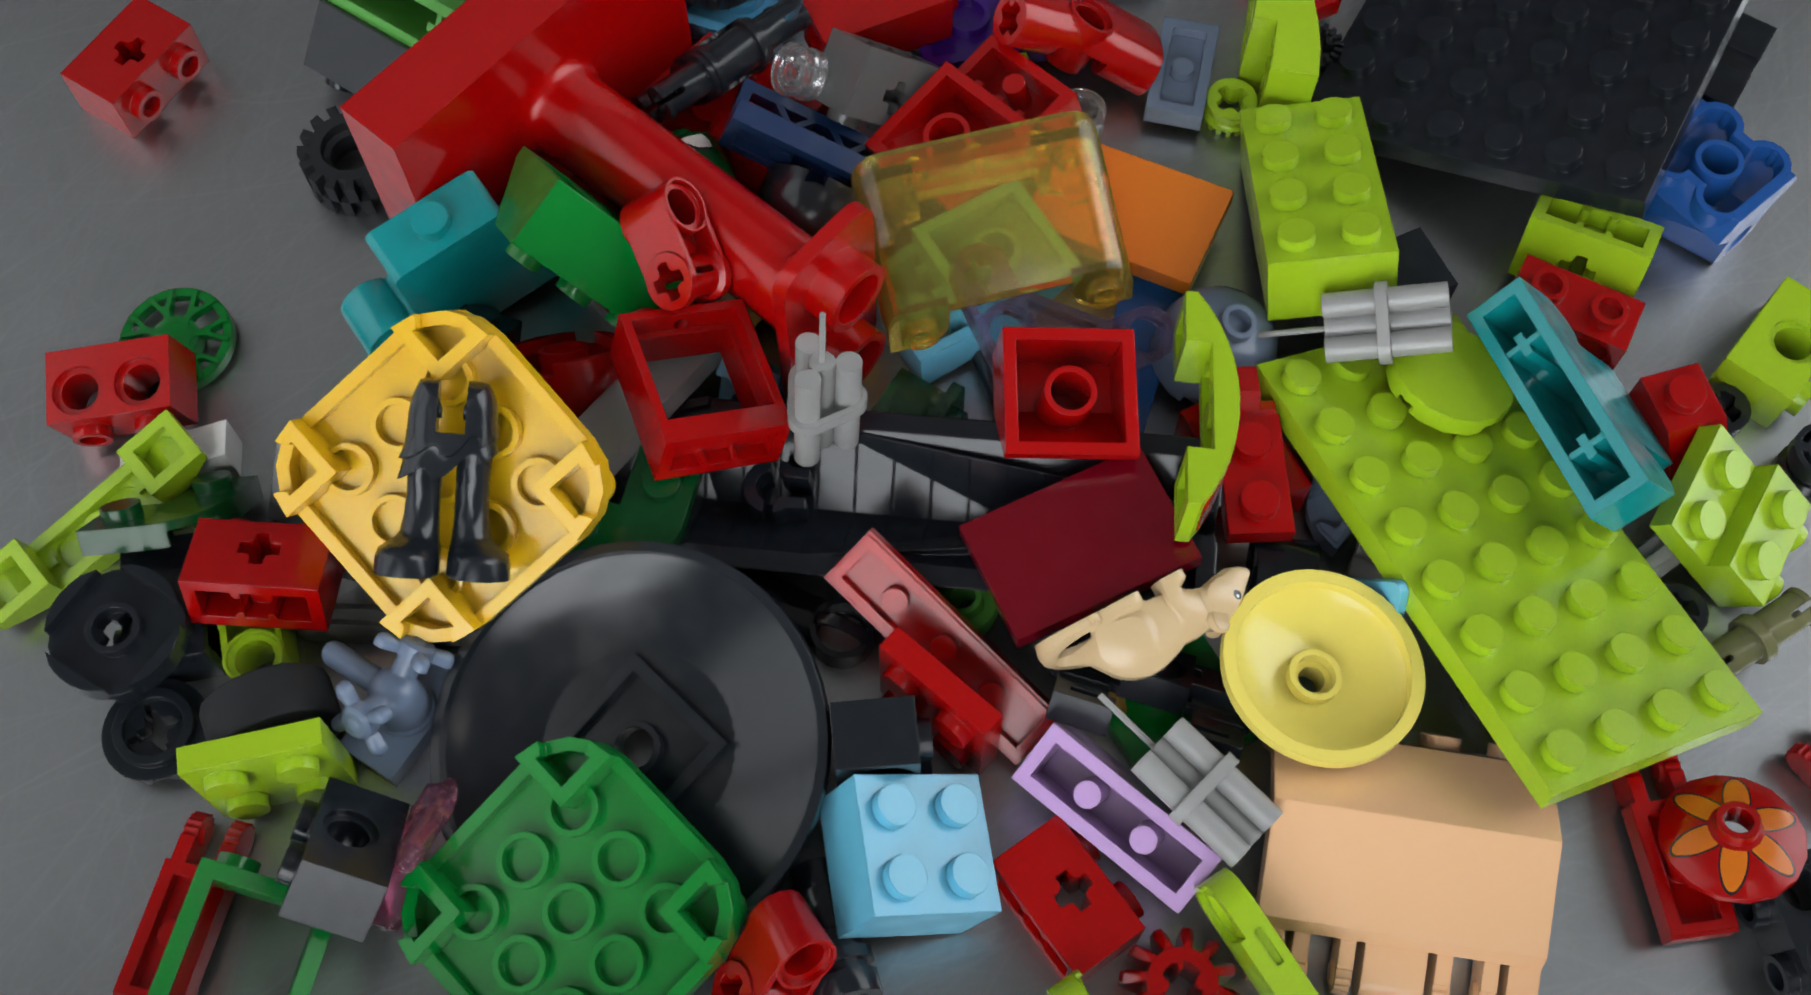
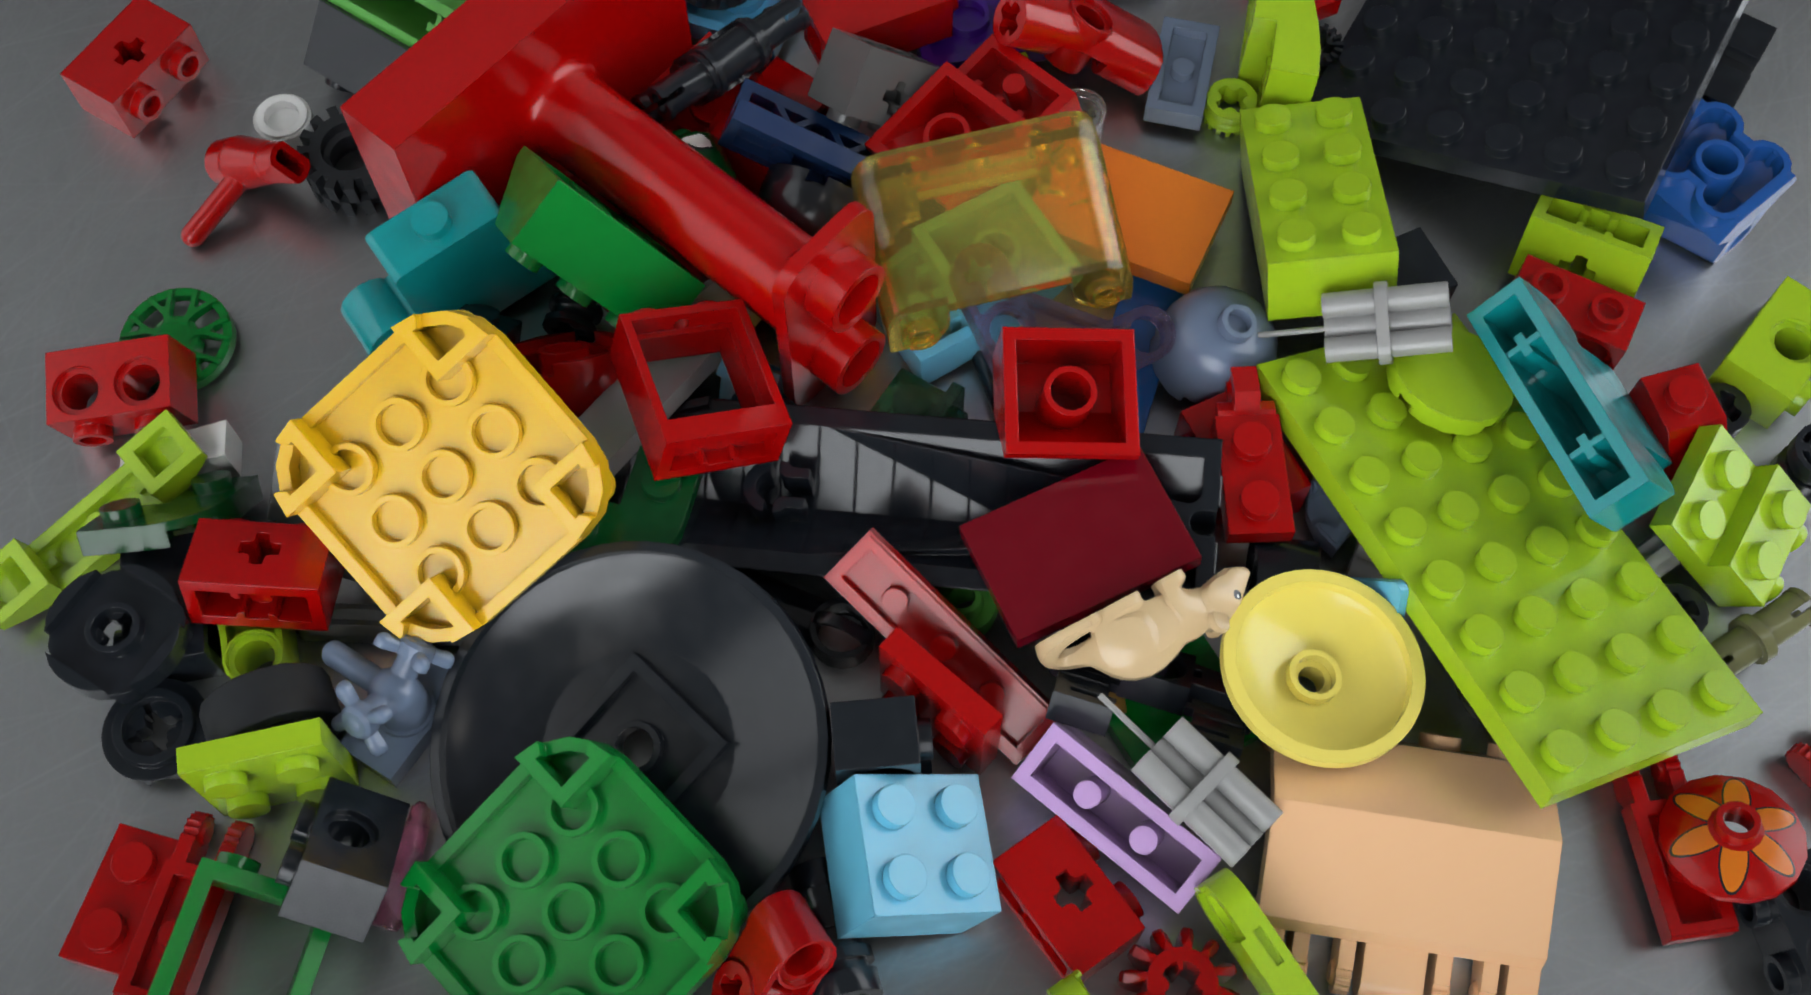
(117, 899): none -> red plate
(238, 166): none -> red piece
(283, 119): none -> white tile
(425, 460): black piece -> none
(432, 813): clear pink piece -> none
(570, 316): none -> black bush
(672, 242): red piece -> none
(799, 72): clear bush -> none
(823, 397): light grey piece -> none
(1206, 359): lime slope -> none

